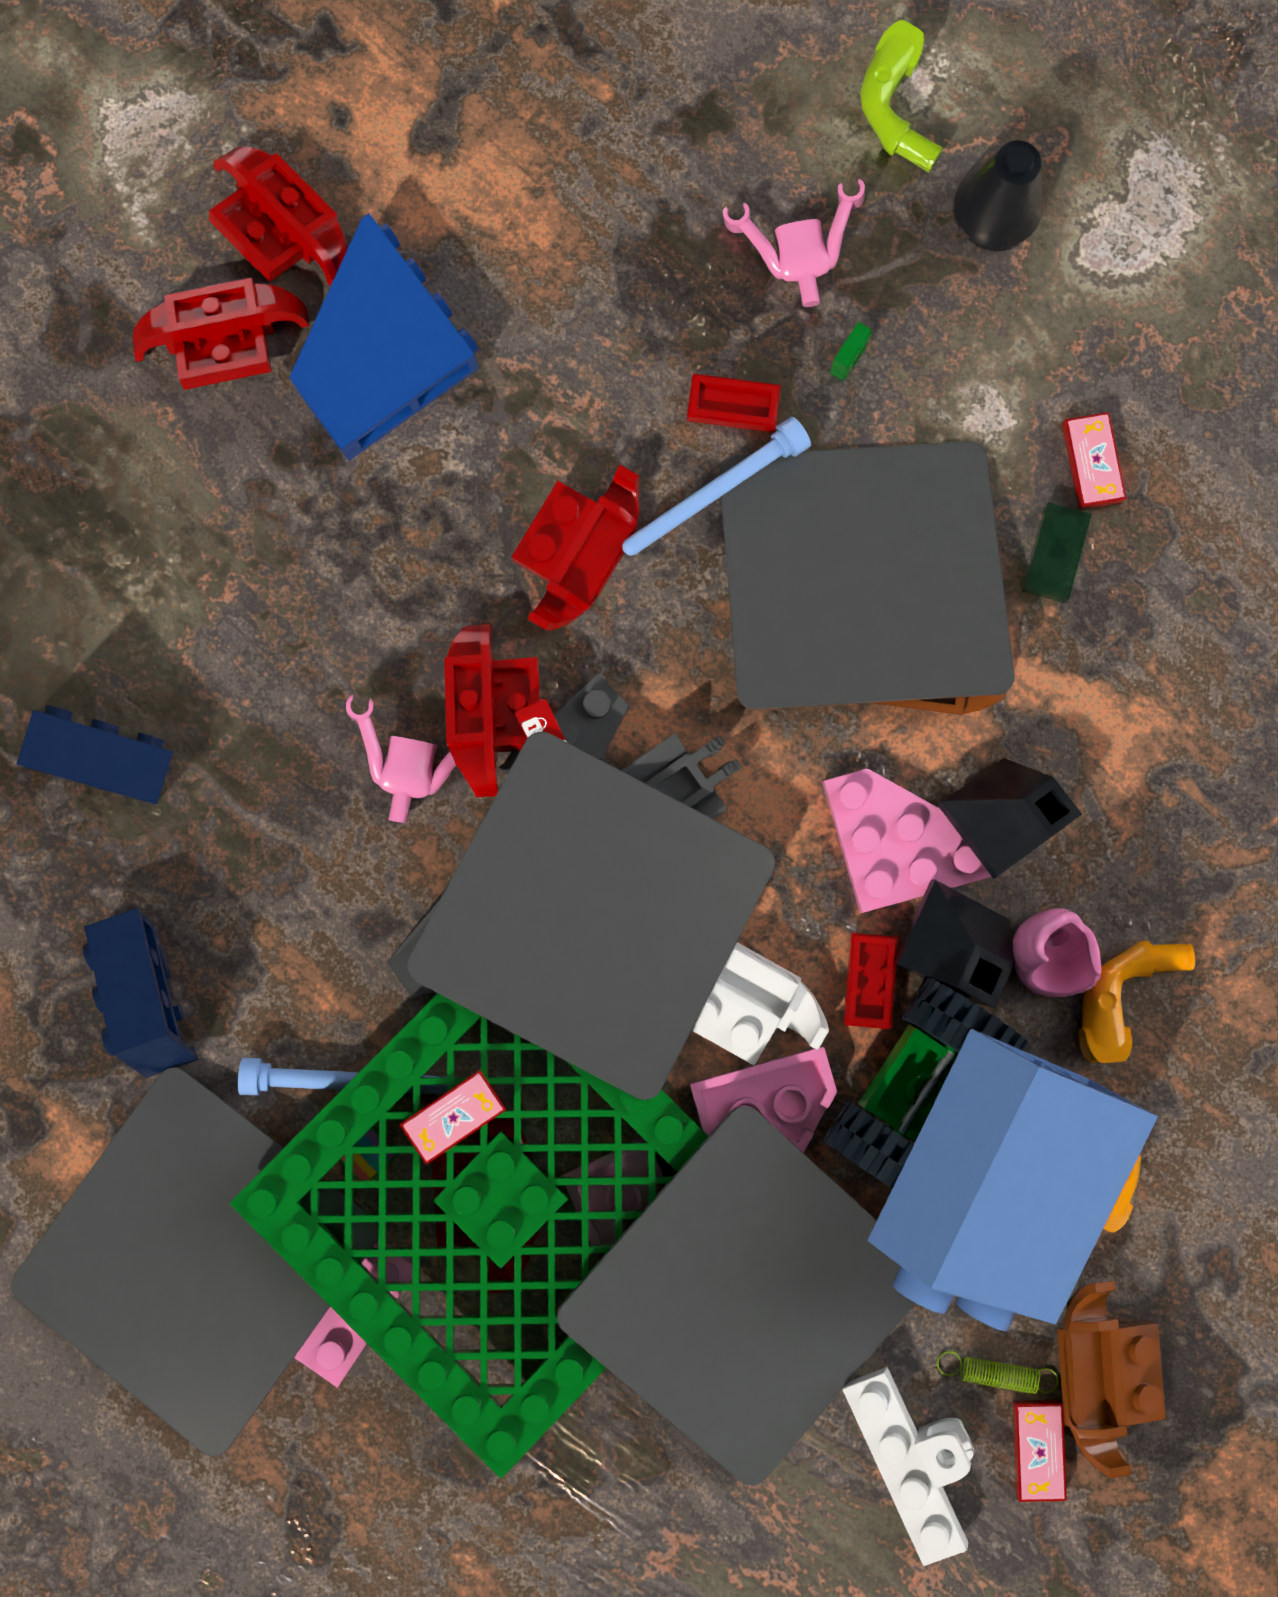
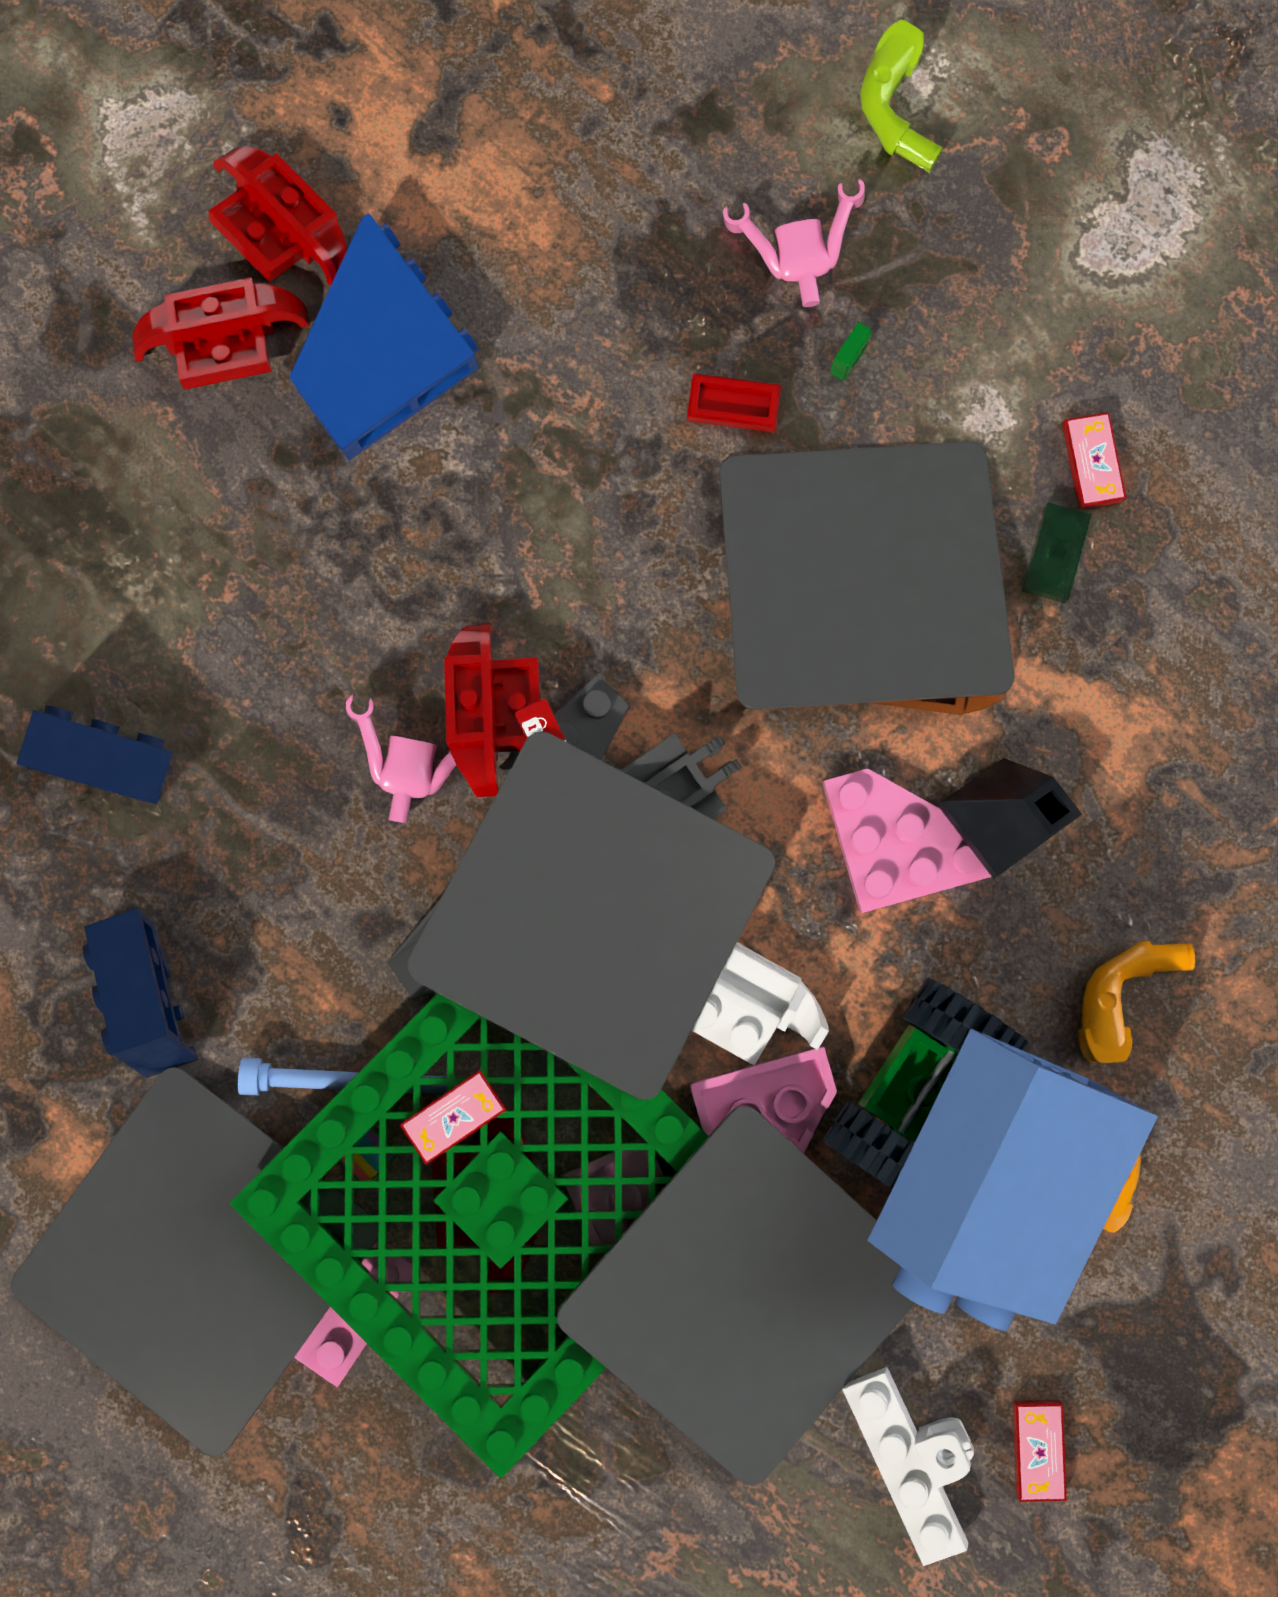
(578, 546): red plate -> none
(786, 441): light blue piece -> none
(870, 981): red plate -> none
(959, 945): black slope -> none
(1001, 198): black cone -> none
(1033, 1377): lime piece -> none
(1056, 954): bright pink piece -> none
(1107, 1377): dark orange plate -> none

